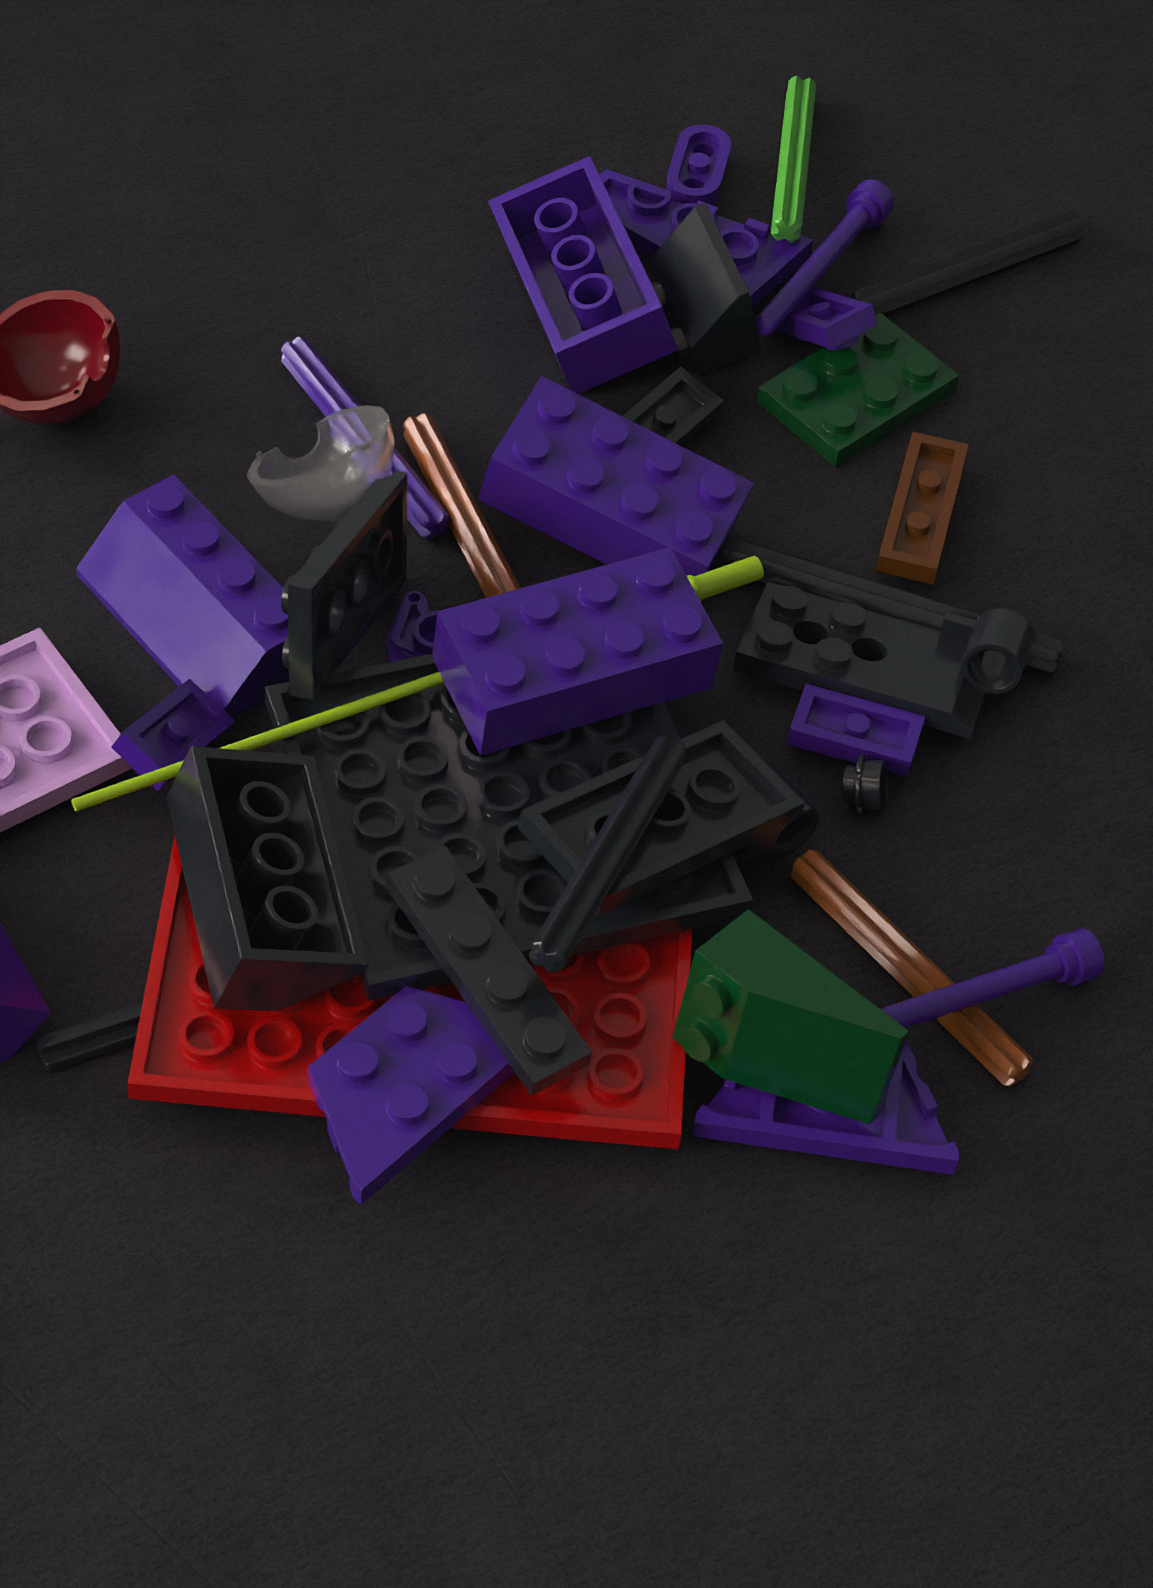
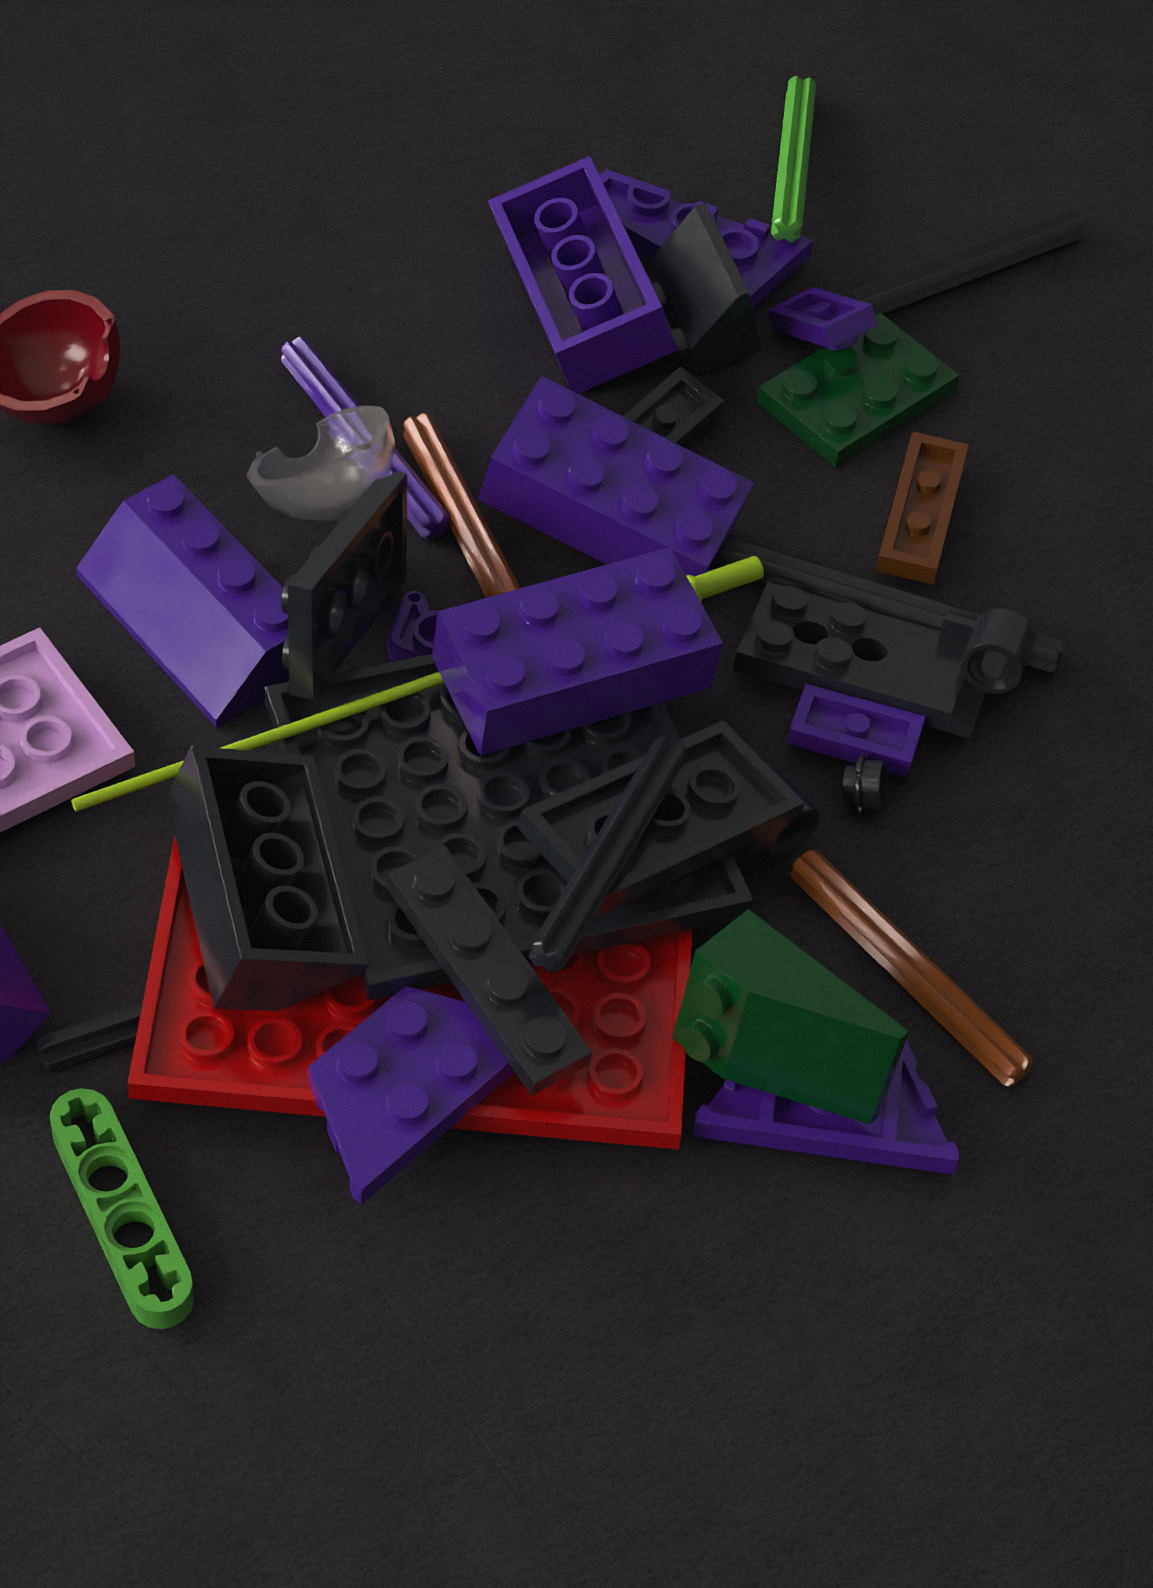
(126, 1204): none -> bright green beam
(171, 728): dark purple plate -> none
(699, 165): dark purple plate -> none
(865, 209): dark purple piece -> none
(1069, 959): dark purple piece -> none

